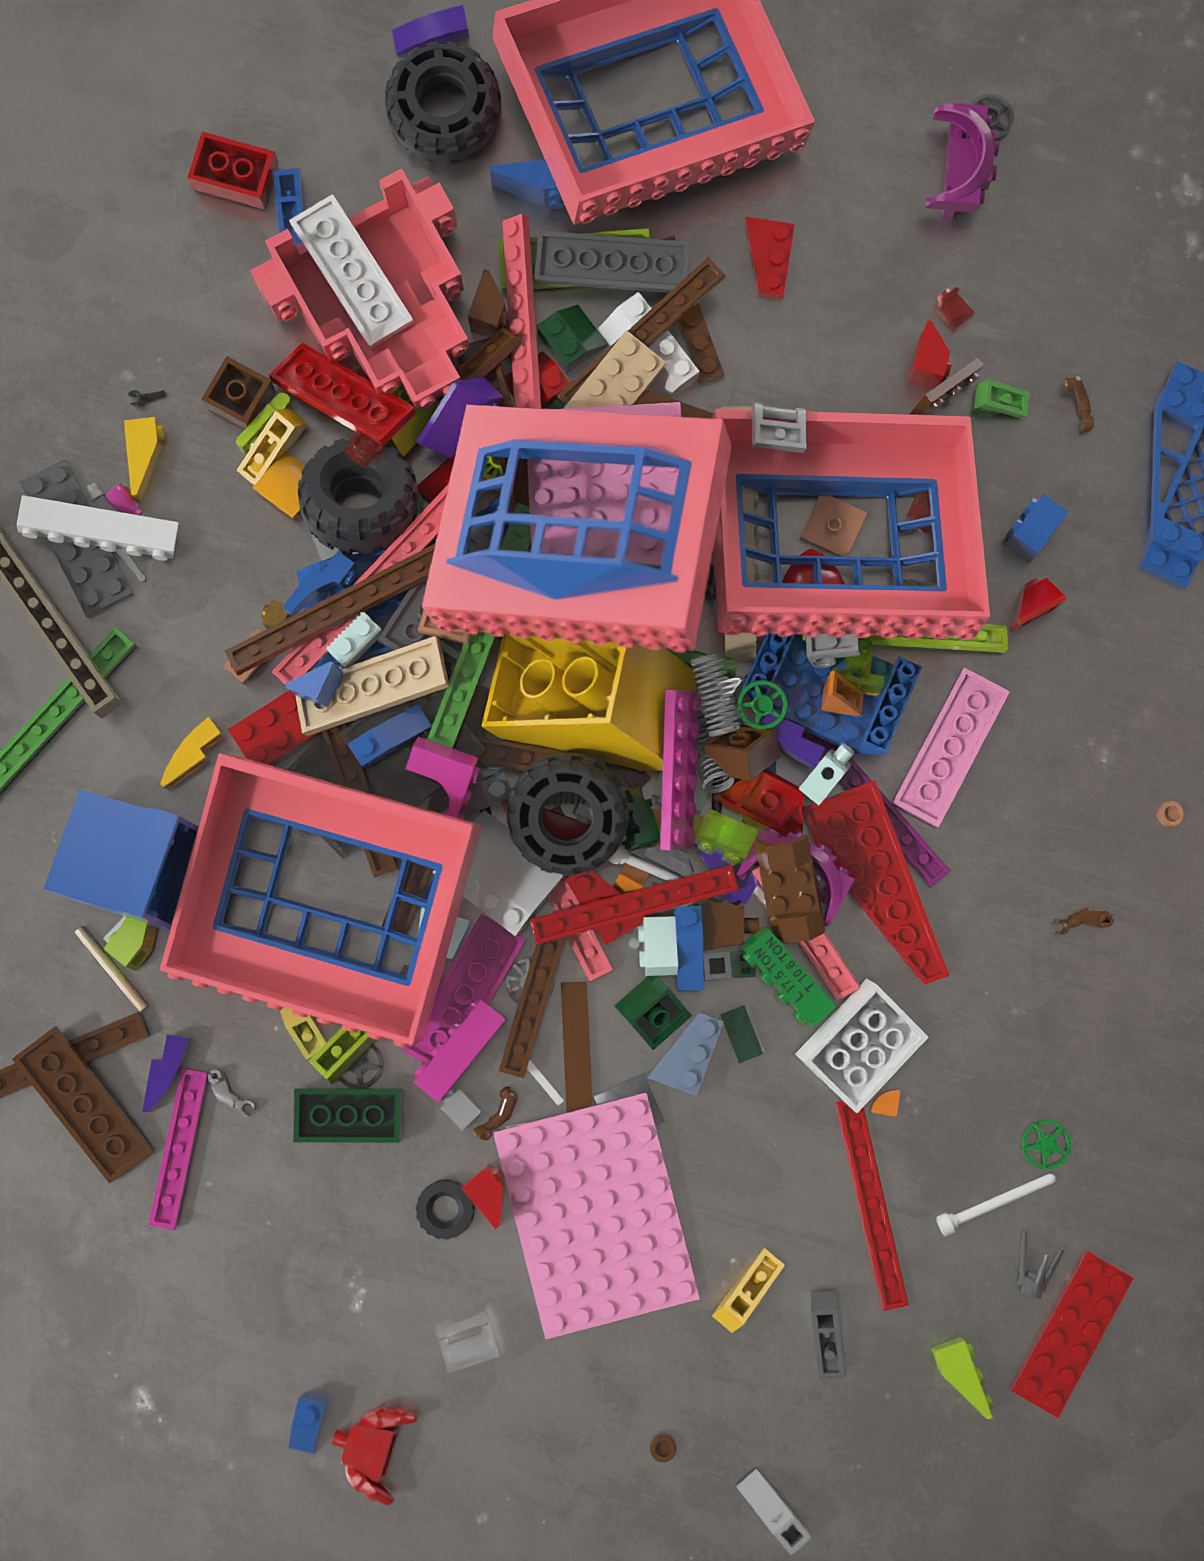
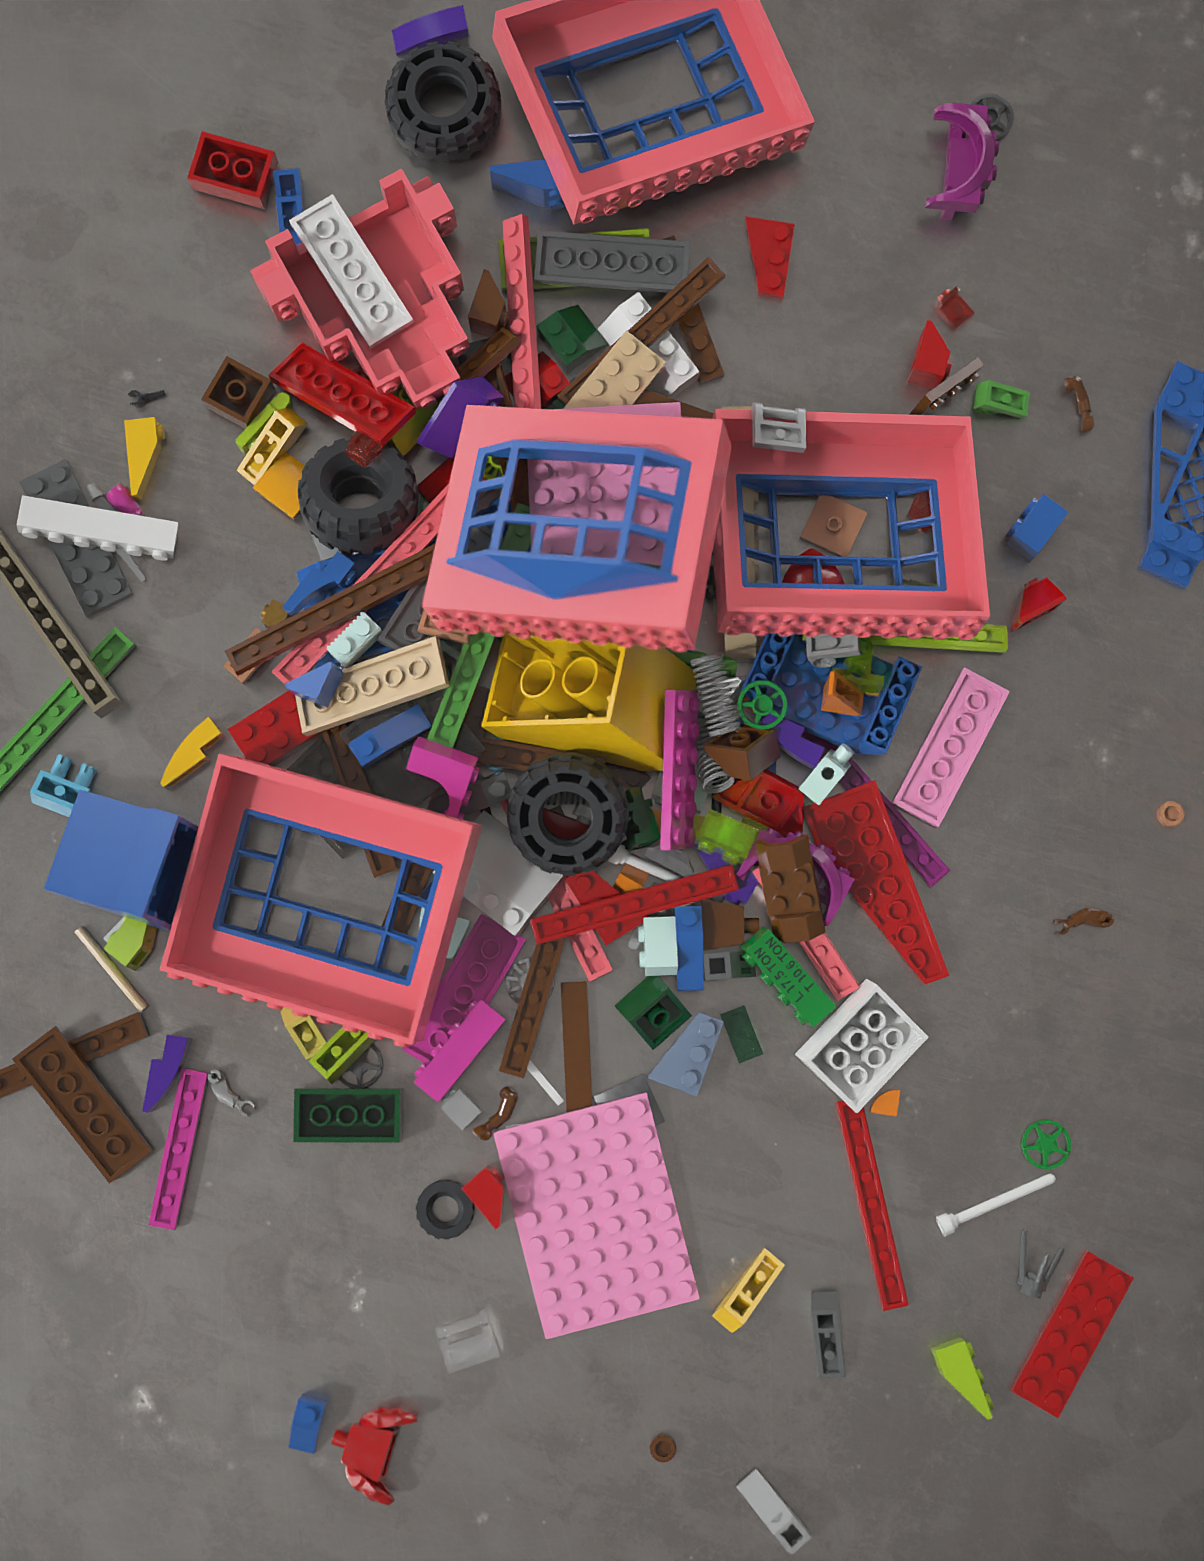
(58, 793): none -> medium azure brick

